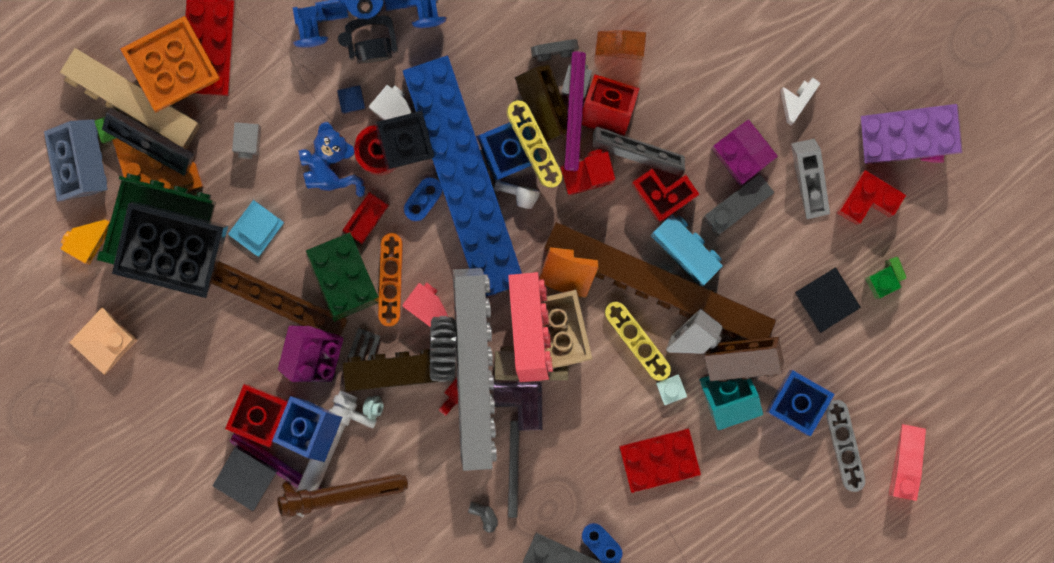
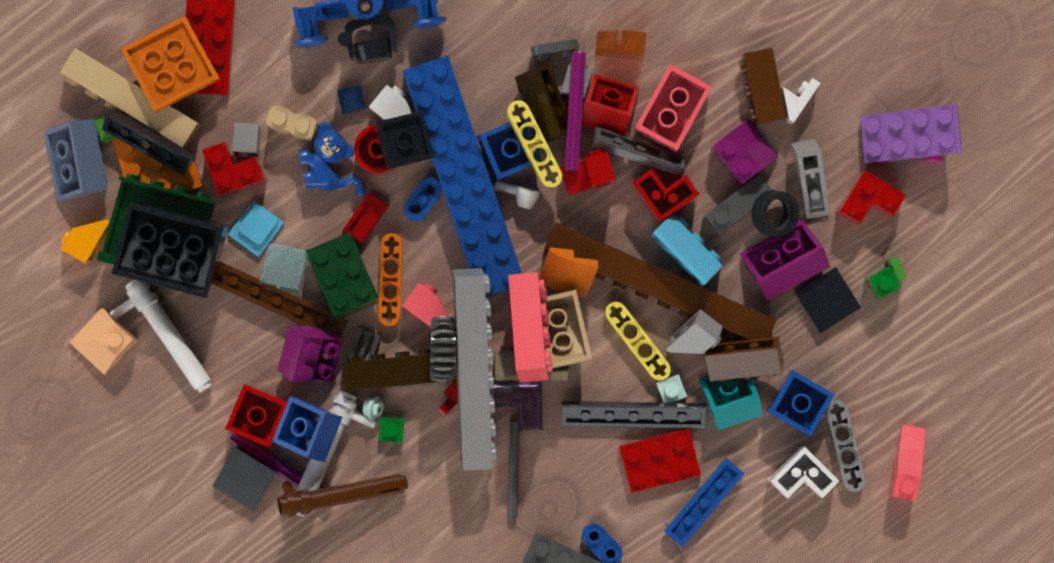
(148, 304): none -> white cylinder
(232, 176): none -> red brick
(283, 267): none -> clear light blue piece
(285, 122): none -> tan brick
(391, 429): none -> green plate
(487, 516): dark grey arm -> none
(633, 414): none -> black tile
(672, 108): none -> coral brick
(704, 502): none -> blue plate
(762, 87): none -> reddish brown brick
(785, 260): none -> magenta slope
(790, 216): none -> black tyre
(800, 469): none -> white brick

